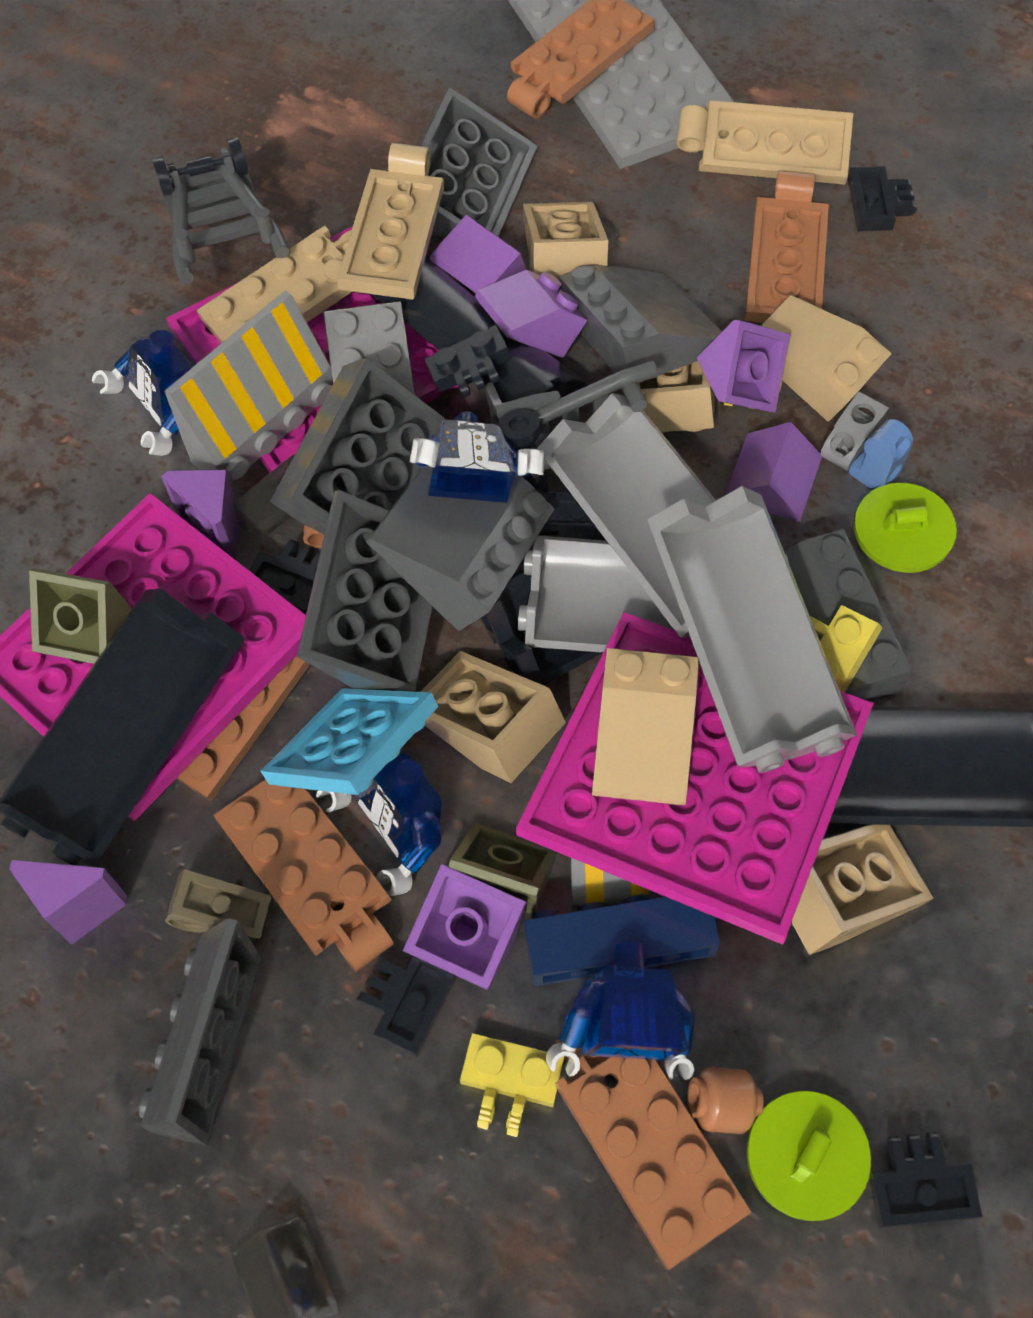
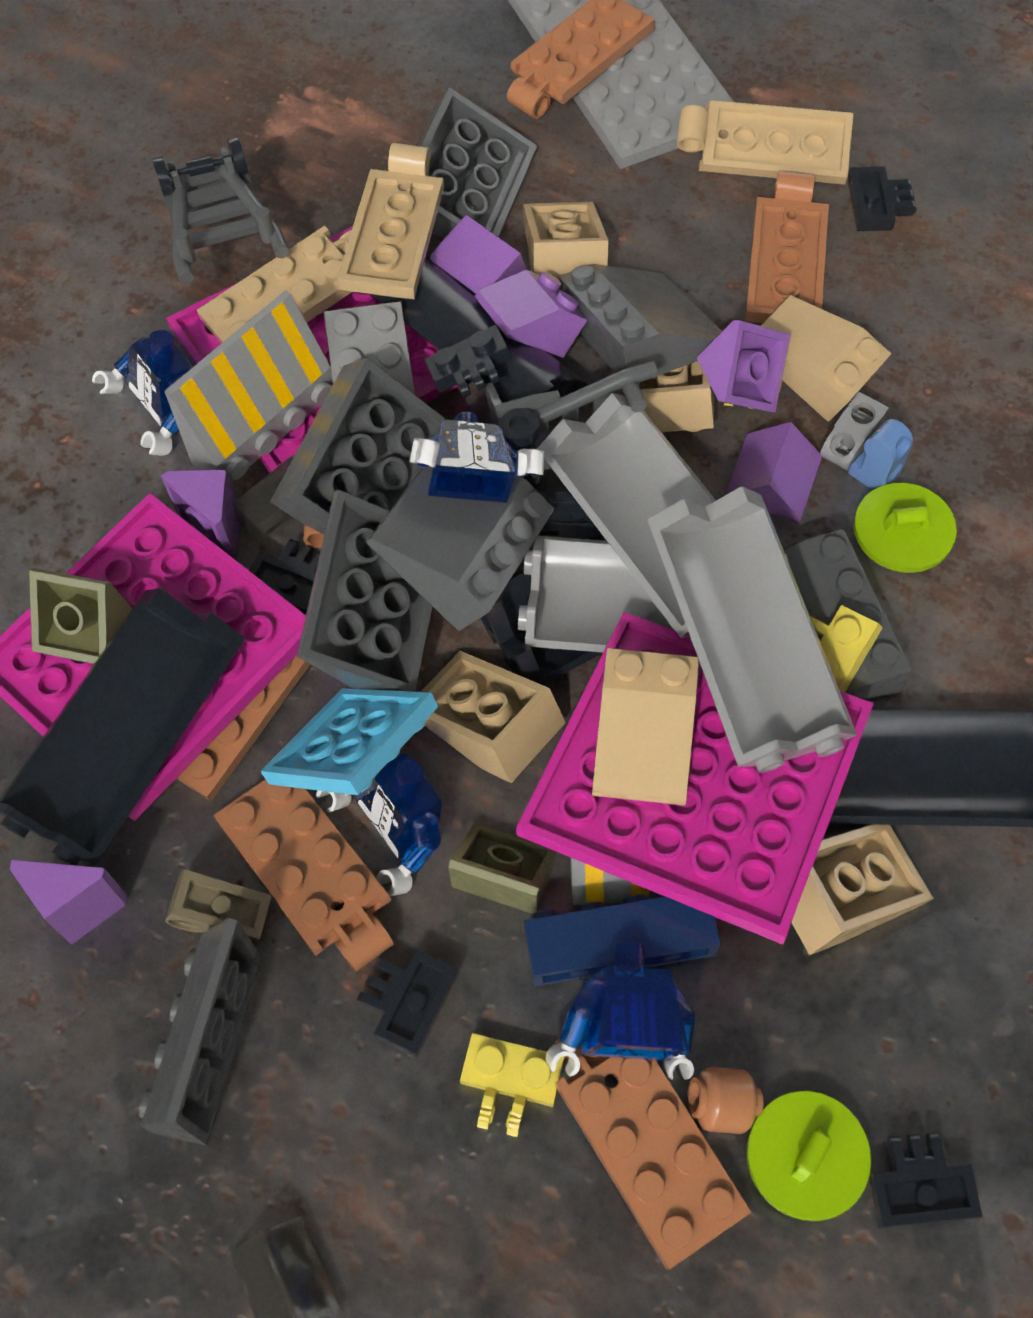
(466, 927): medium lavender slope -> none

